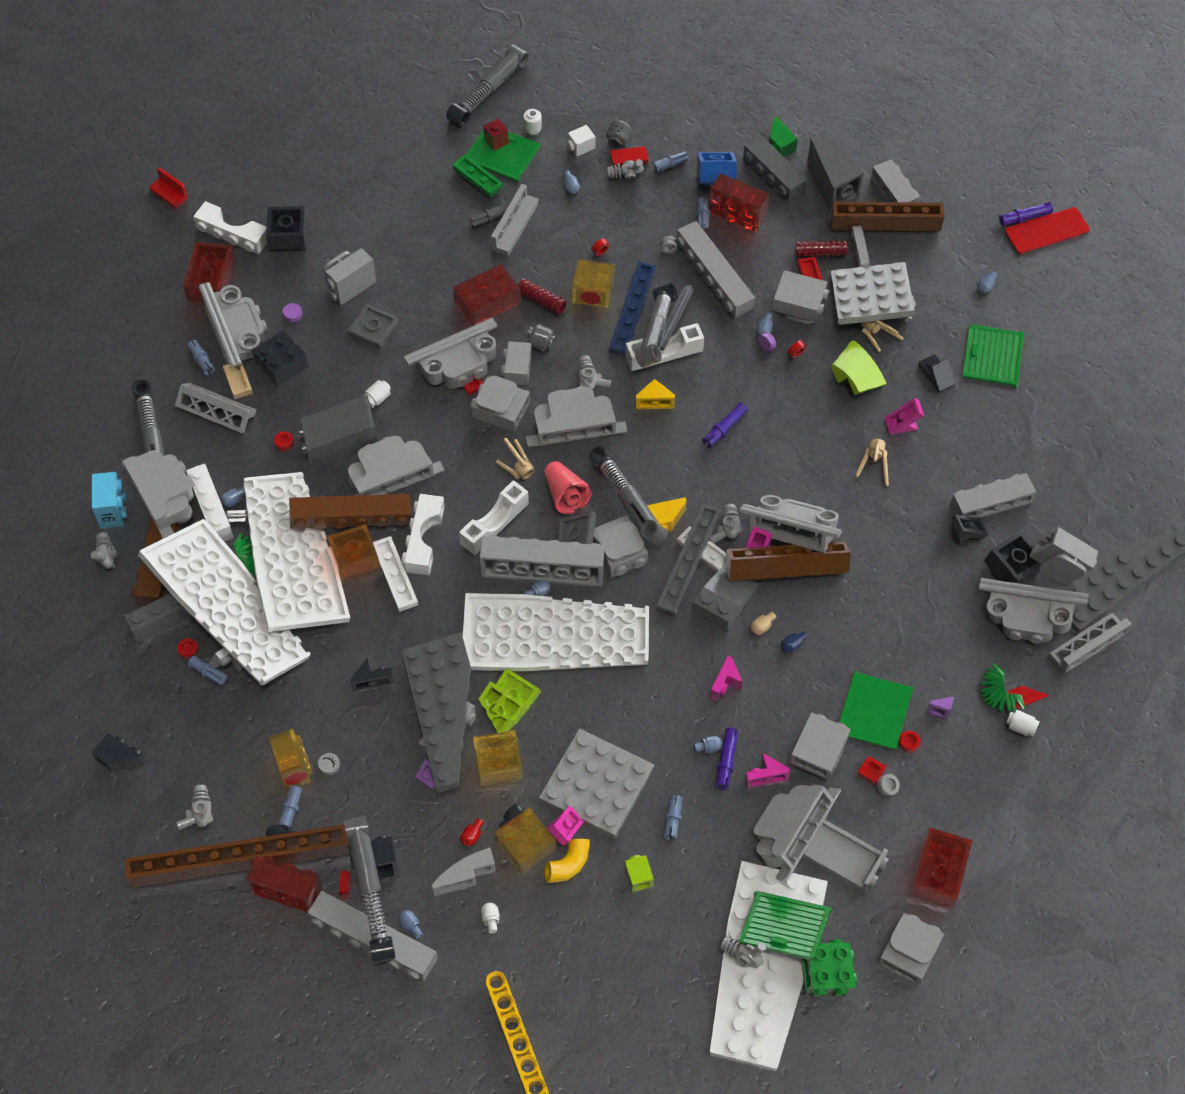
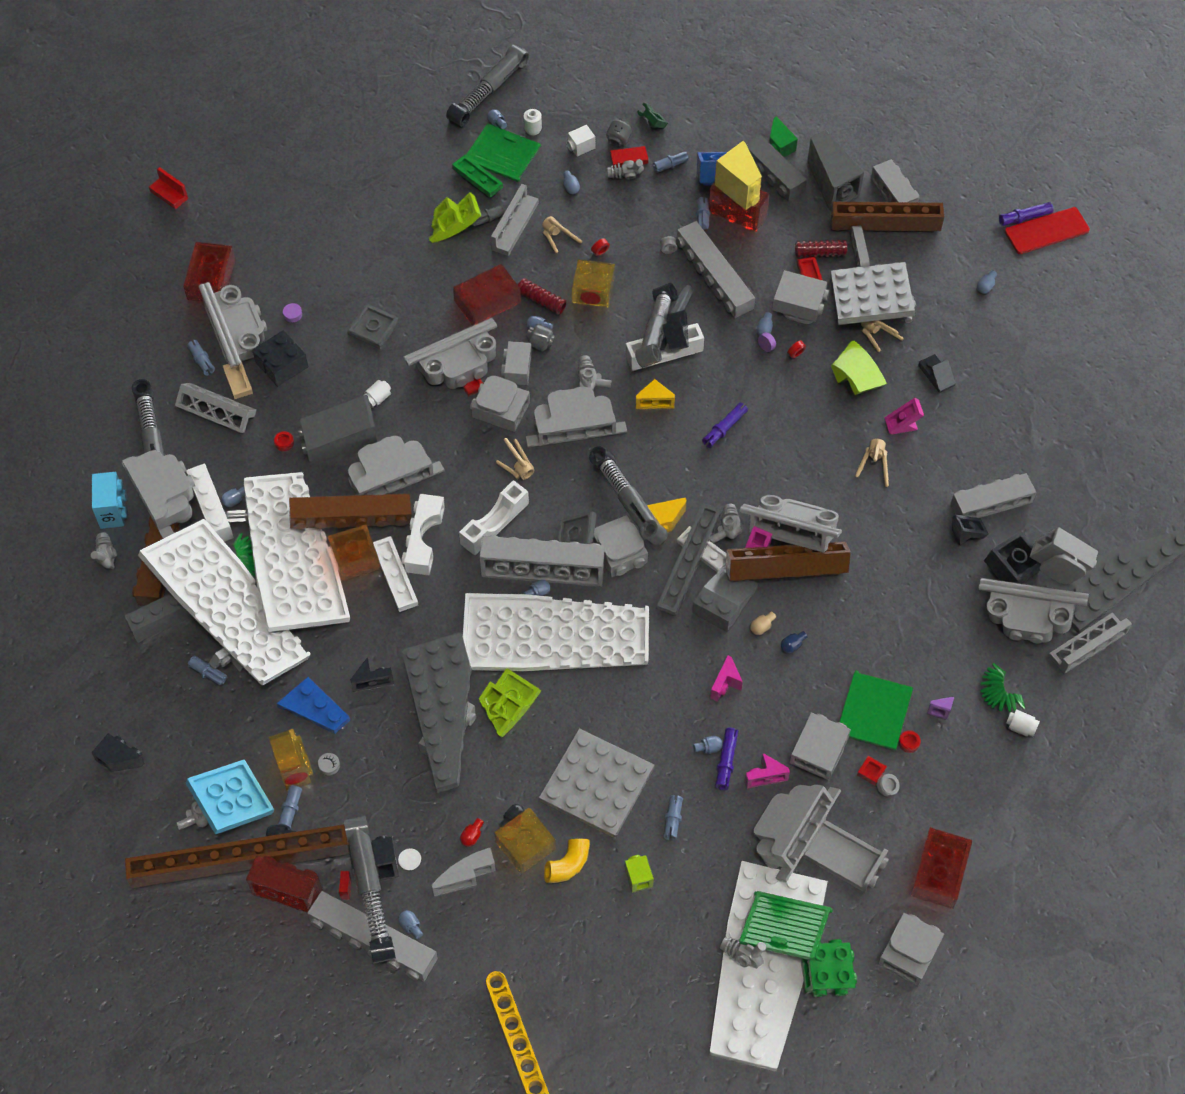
(187, 648): red tile -> none
(229, 796): none -> medium azure plate
(248, 236): white arch -> none
(286, 227): black brick -> none
(314, 705): none -> blue wing
(349, 275): light grey brick -> none
(409, 859): none -> white sticker
(425, 774): medium lavender slope -> none
(453, 217): none -> lime slope
(490, 916): white cylinder -> none
(496, 119): none -> sand blue cylinder
(496, 134): dark red brick -> none
(498, 758): clear yellow brick -> none
(534, 320): none -> sand blue cylinder
(553, 227): none -> tan plant
(565, 825): dark pink slope -> none
(566, 488): coral cone -> none
(632, 308): dark blue tile -> none
(654, 118): none -> dark green plate
(676, 330): none -> black slope
(739, 176): none -> light yellow slope
(993, 355): green piece -> none
(1029, 695): red sticker -> none

